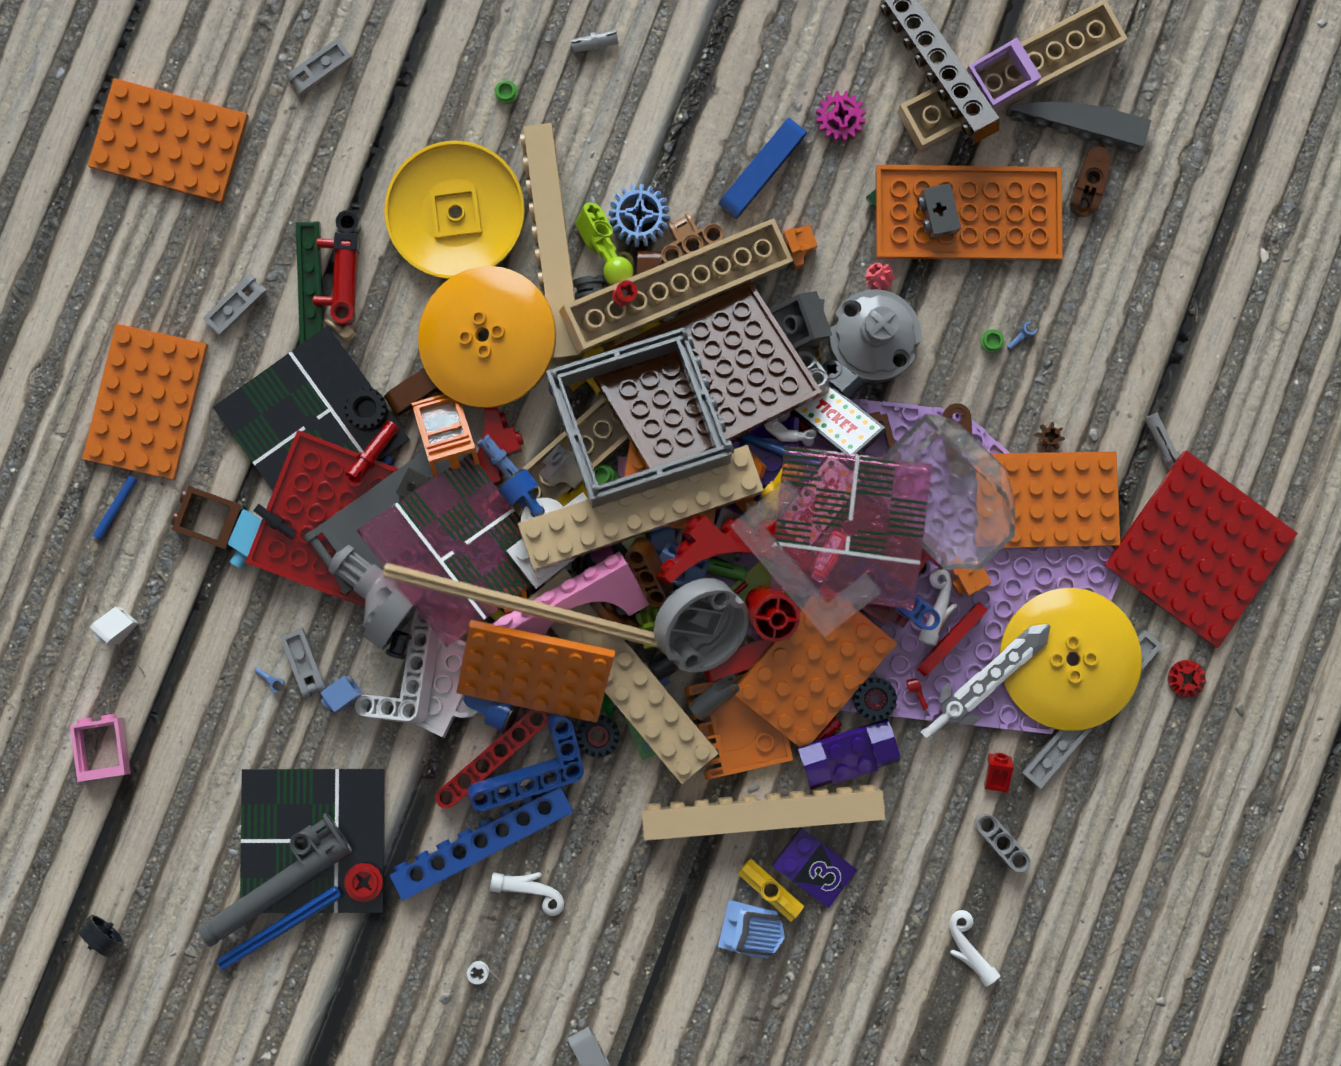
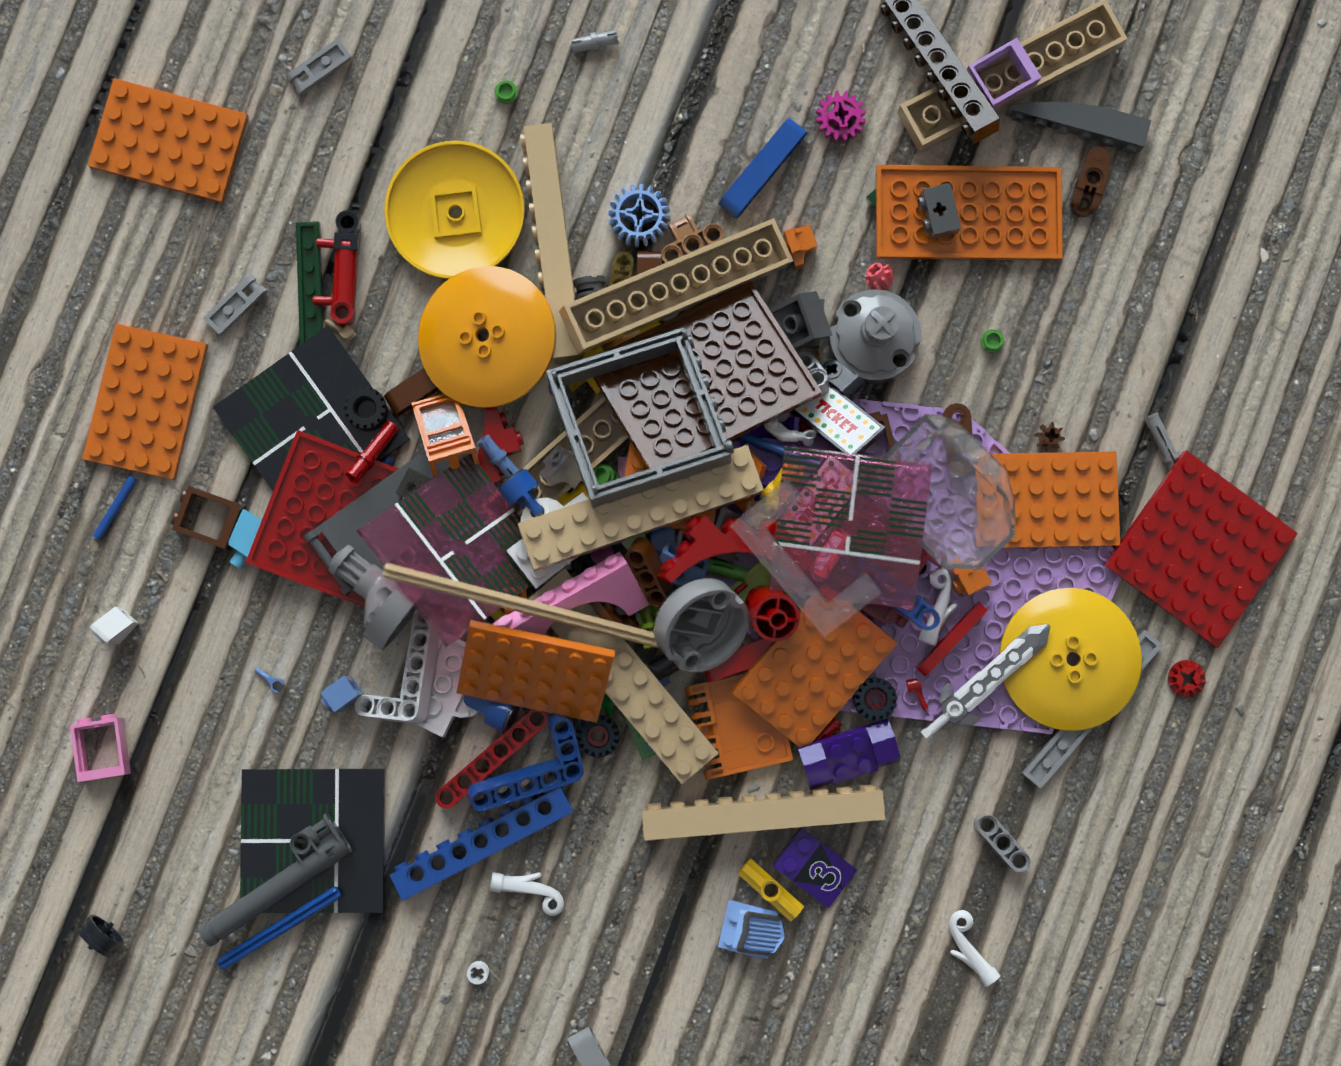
(275, 521): black bar -> none
(303, 662): light grey plate -> none
(352, 880): red gear -> none
(399, 644): black bush -> none
(597, 236): lime beam -> none
(631, 294): red bush -> none
(714, 697): dark grey piece -> none
(999, 772): red bracket -> none
(1023, 334): medium blue hand -> none

